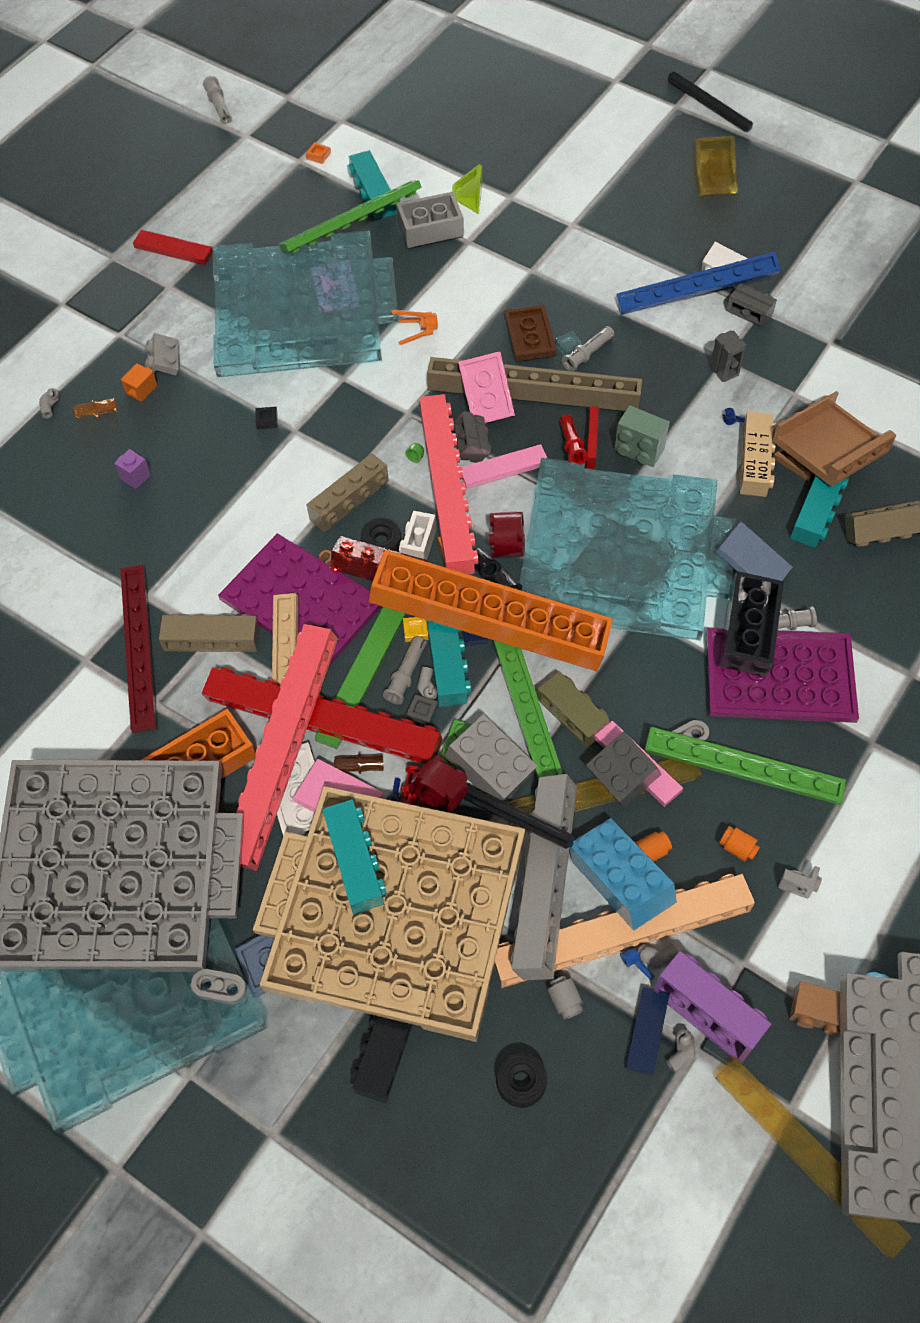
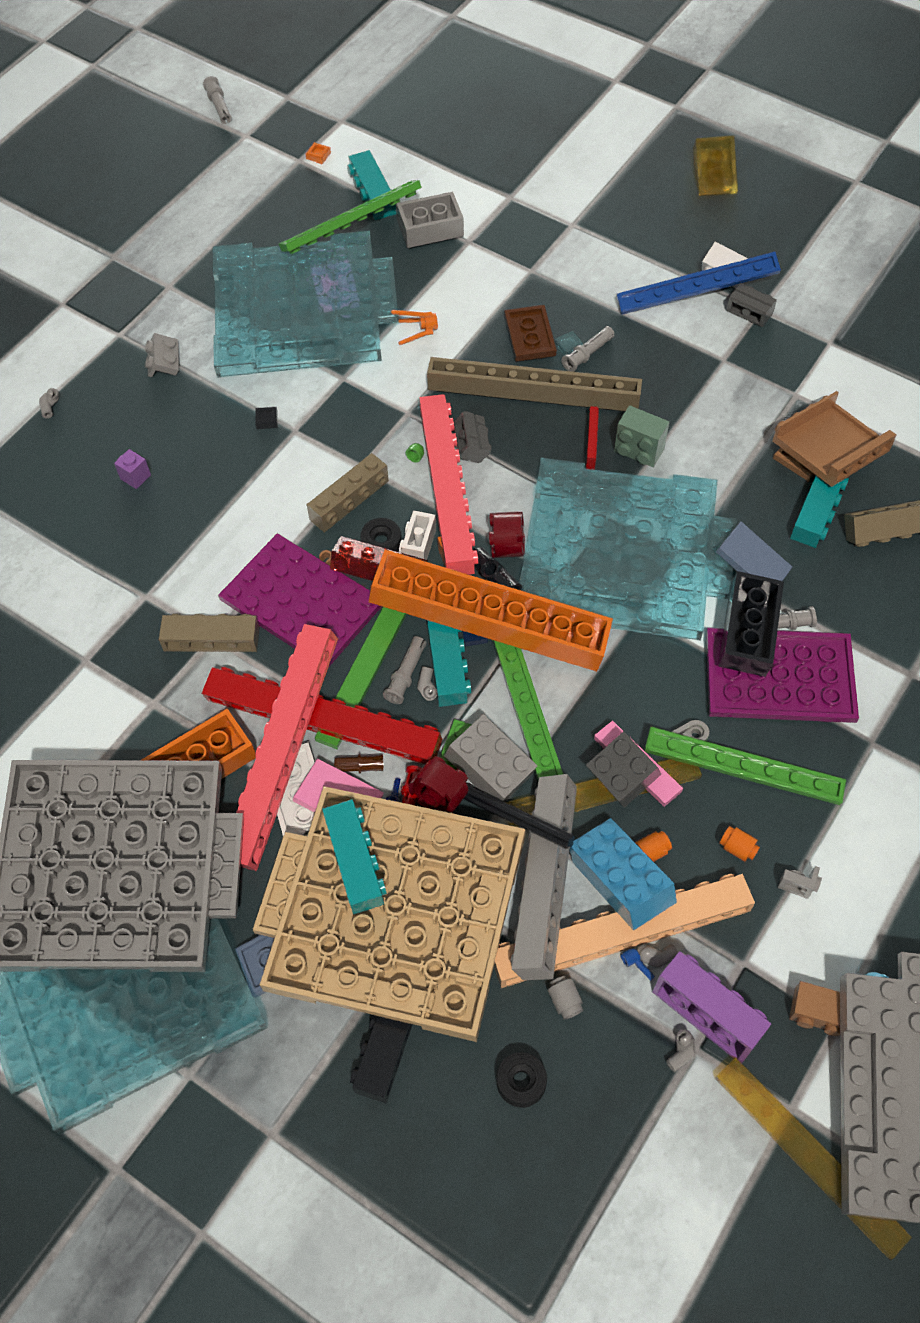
(95, 408): clear orange axle -> none
(138, 649): dark red plate -> none
(139, 382): orange brick -> none
(173, 247): red tile -> none
(220, 985): light grey plate -> none
(284, 633): tan tile -> none
(415, 627): yellow tile -> none
(422, 710): dark grey plate -> none
(469, 189): lime slope -> none
(487, 387): bright pink tile -> none
(503, 466): bright pink tile -> none
(572, 708): olive brick -> none
(574, 445): red pin -> none
(647, 1031): dark blue tile -> none
(710, 101): black axle -> none
(727, 355): dark grey brick -> none
(731, 418): clear blue hand -> none
(757, 454): tan brick -> none

